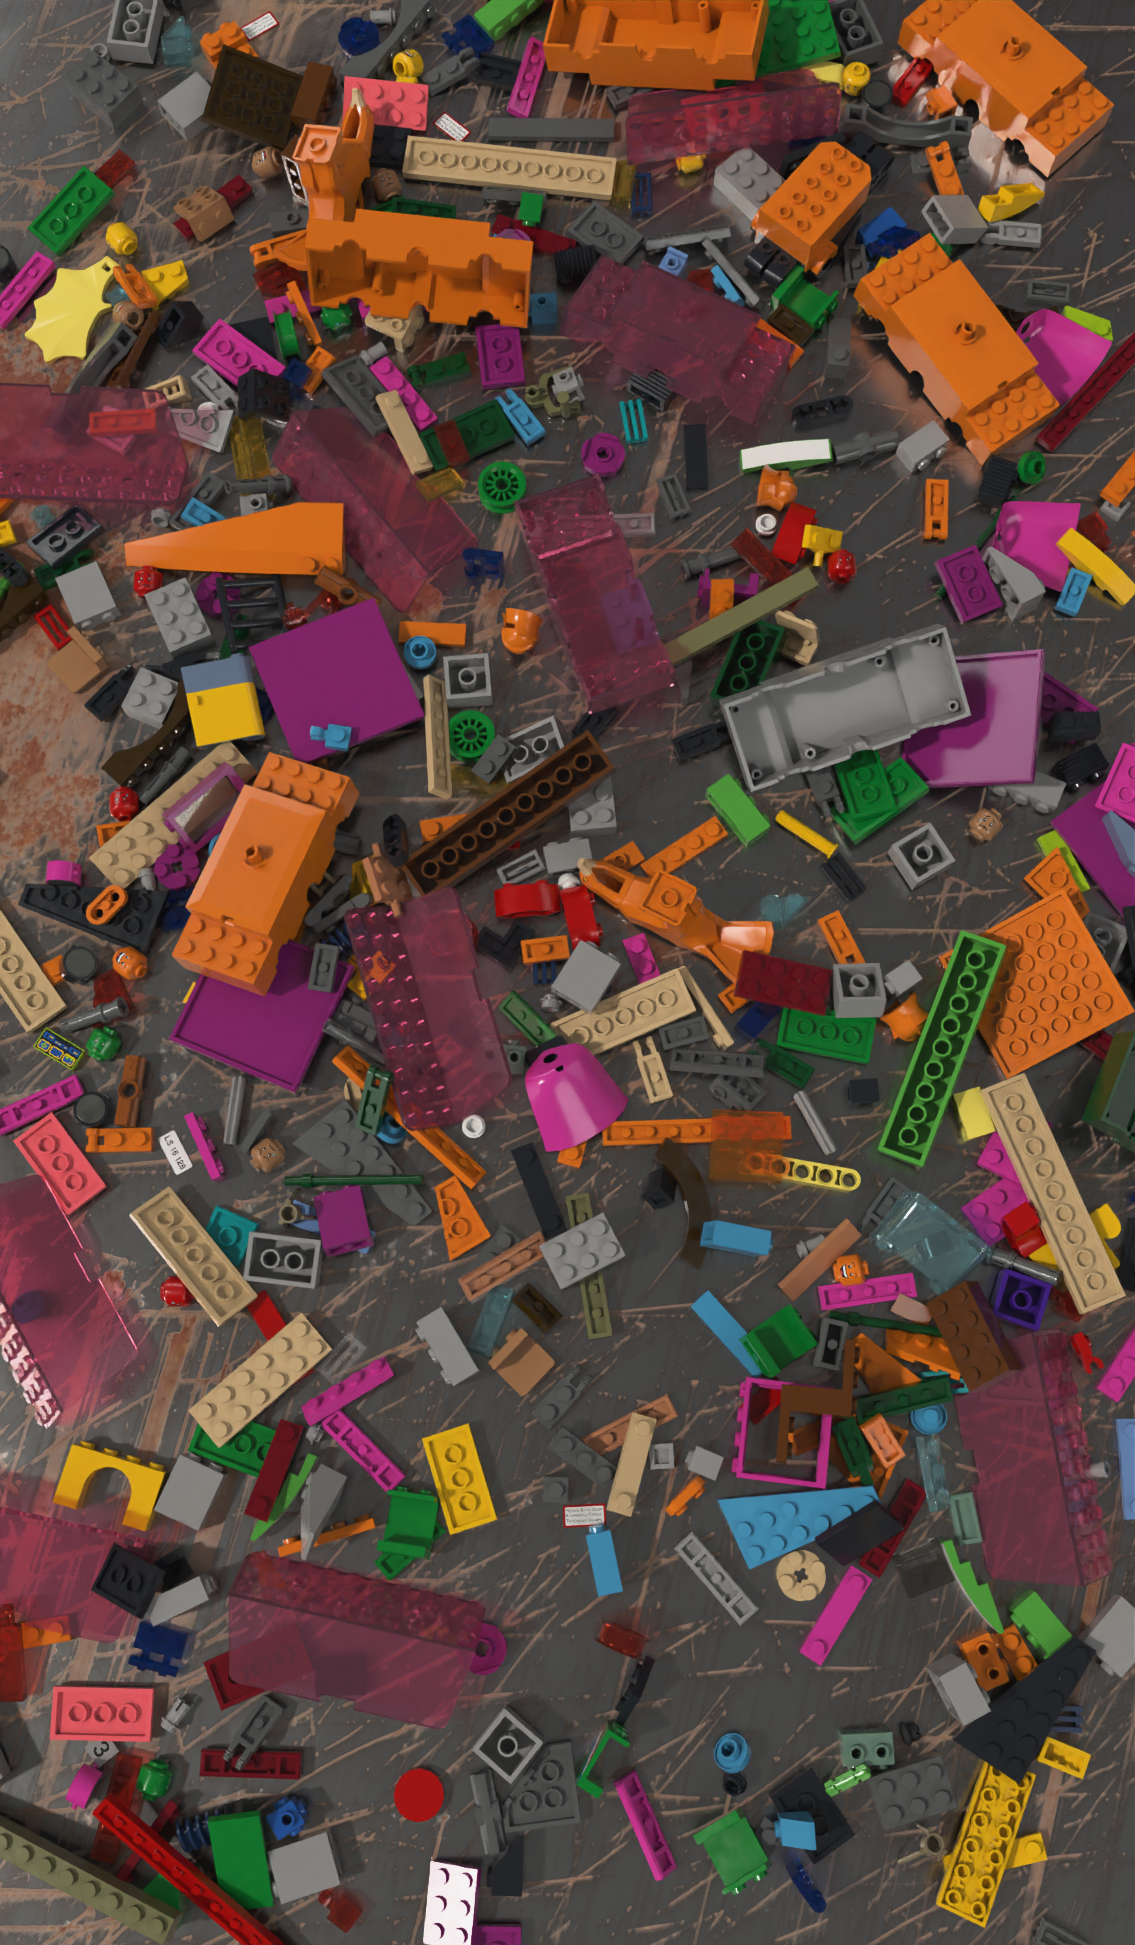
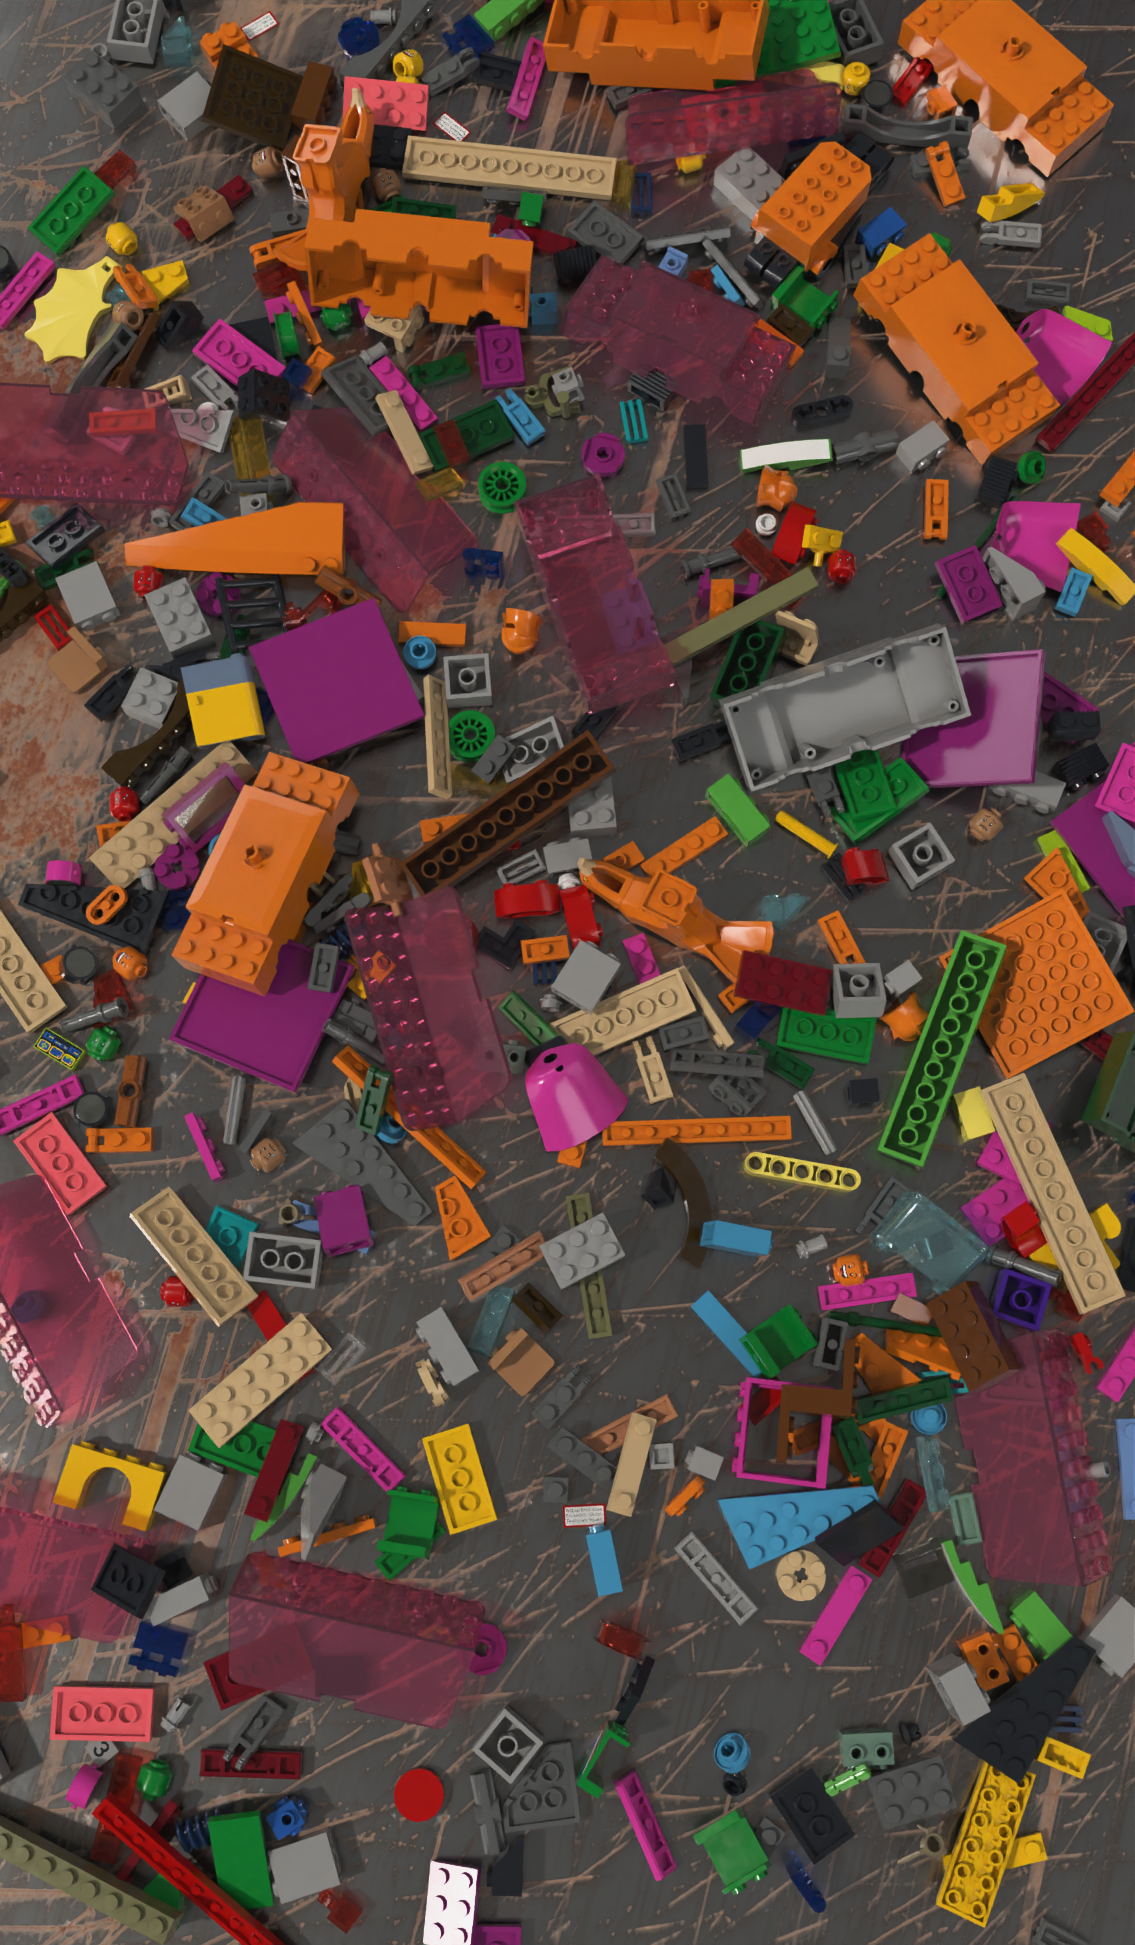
(175, 1152): white sticker -> none
(310, 1180): dark green bar -> none
(335, 738): dark azure plate -> none
(347, 1390): dark pink plate -> none
(396, 851): black beam -> none
(428, 1375): none -> tan plate
(473, 1126): white plate -> none
(539, 1190): black plate -> none
(551, 129): dark grey tile -> none
(746, 1146): clear orange plate -> none
(796, 1830): dark azure slope -> none
(819, 1260): nougat tile -> none
(864, 867): none -> red brick
(882, 1440): orange plate -> none
(892, 240): clear blue plate -> none
(954, 219): light grey brick -> none

